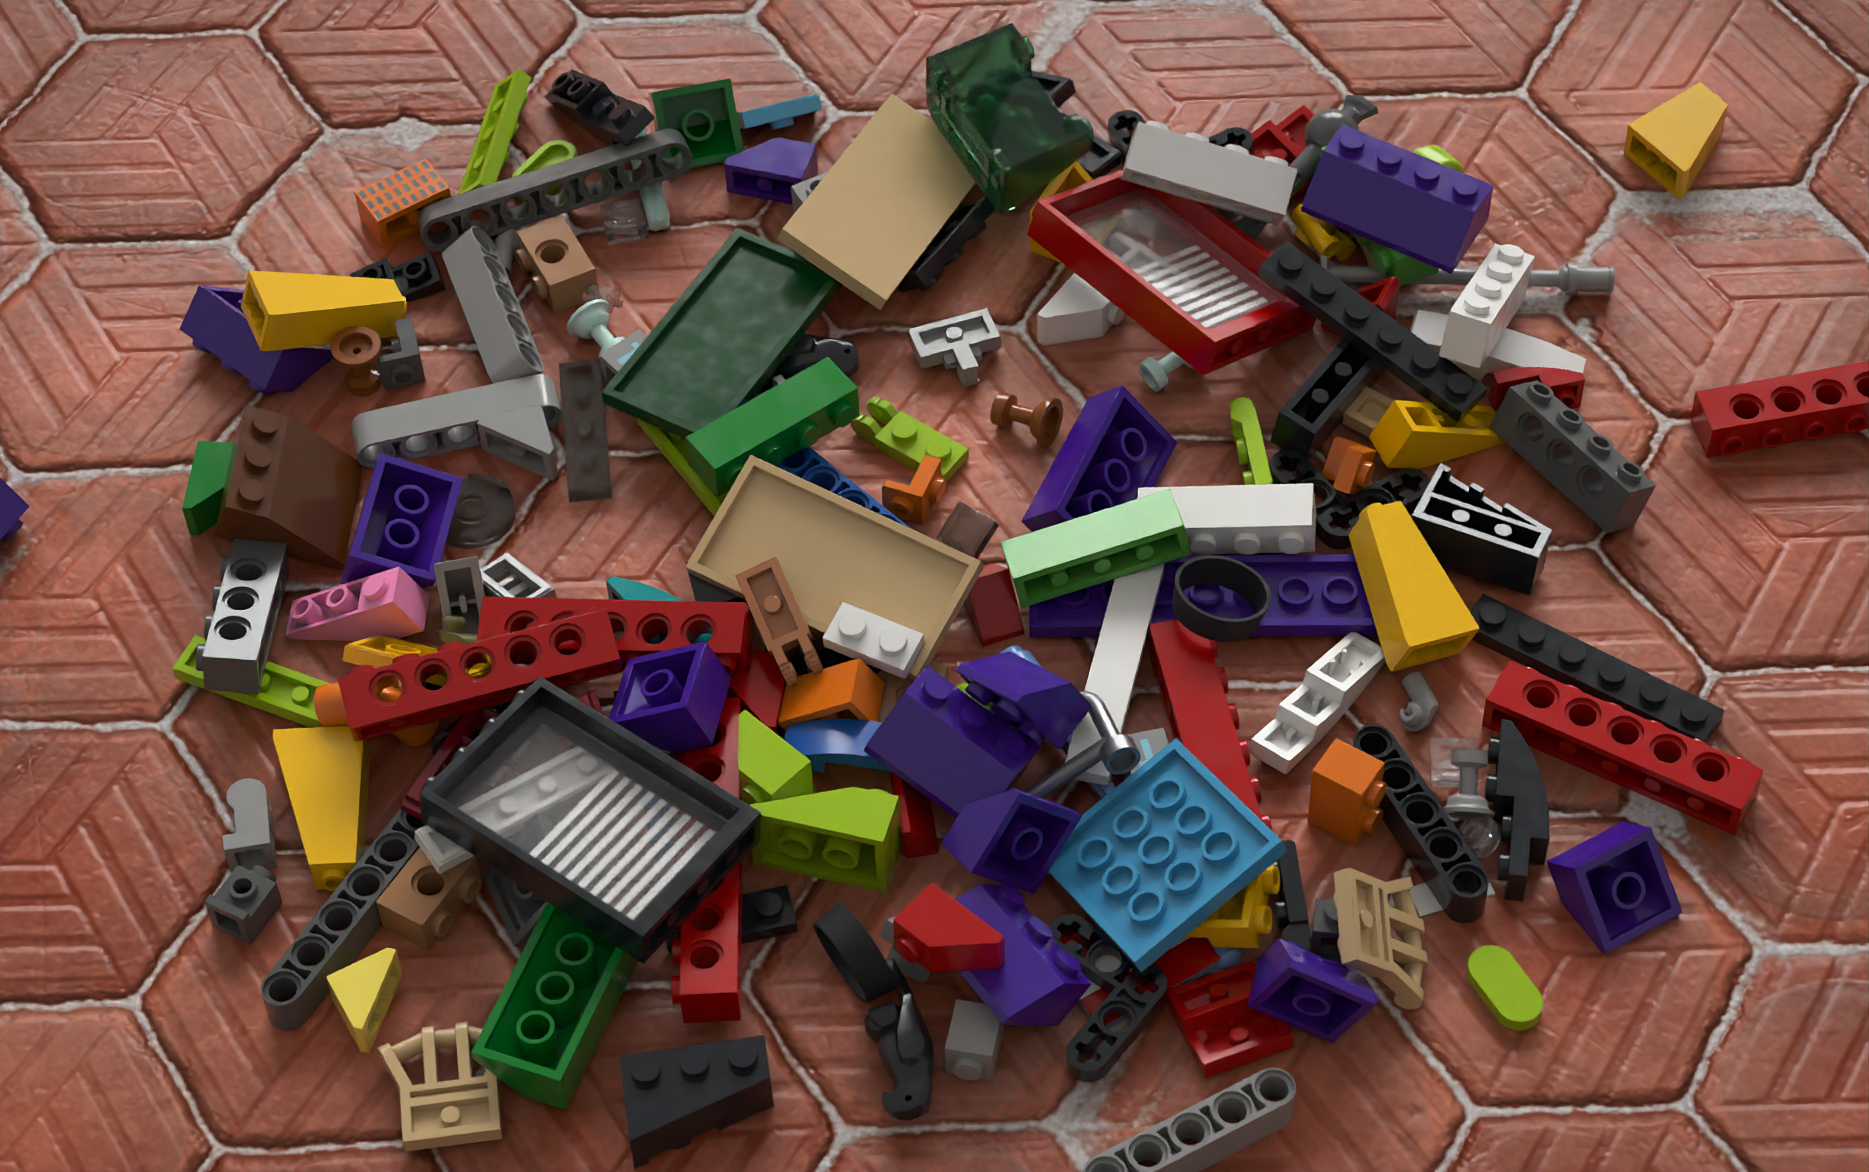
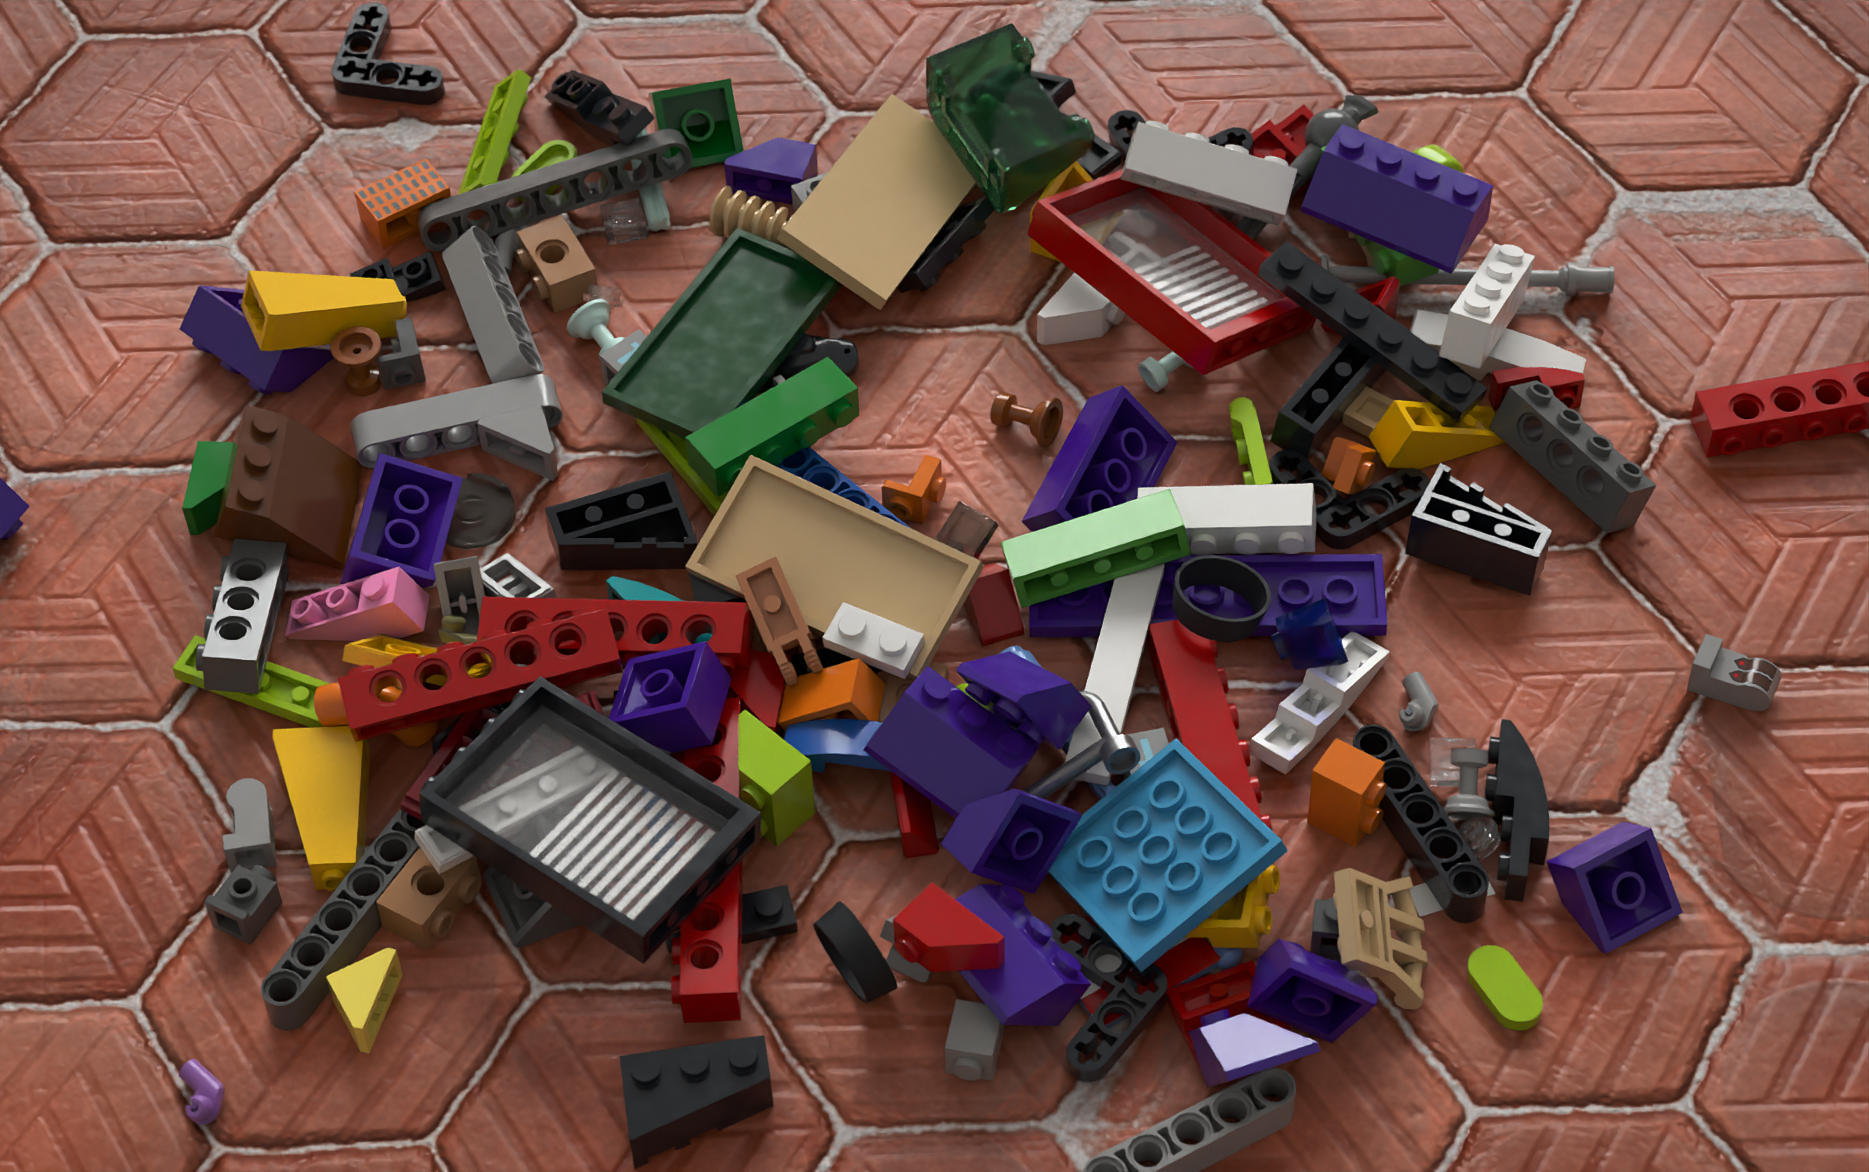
(208, 1092): none -> medium lavender arm
(353, 69): none -> black beam
(446, 1110): tan plate -> none
(554, 1009): green slope -> none
(585, 431): clear smoke tile -> none
(623, 528): none -> black wedge
(737, 212): none -> tan piece
(779, 114): medium azure plate -> none
(833, 836): lime slope -> none
(904, 1051): black animal -> none
(908, 438): lime hinge -> none
(956, 343): light grey hinge -> none
(1244, 1045): none -> slope
(1291, 909): black hinge -> none
(1310, 637): none -> clear blue slope
(1322, 236): yellow plate -> none
(1408, 590): yellow slope -> none
(1591, 670): black plate -> none
(1634, 766): red brick -> none
(1677, 137): yellow slope -> none
(1733, 676): none -> light grey leg

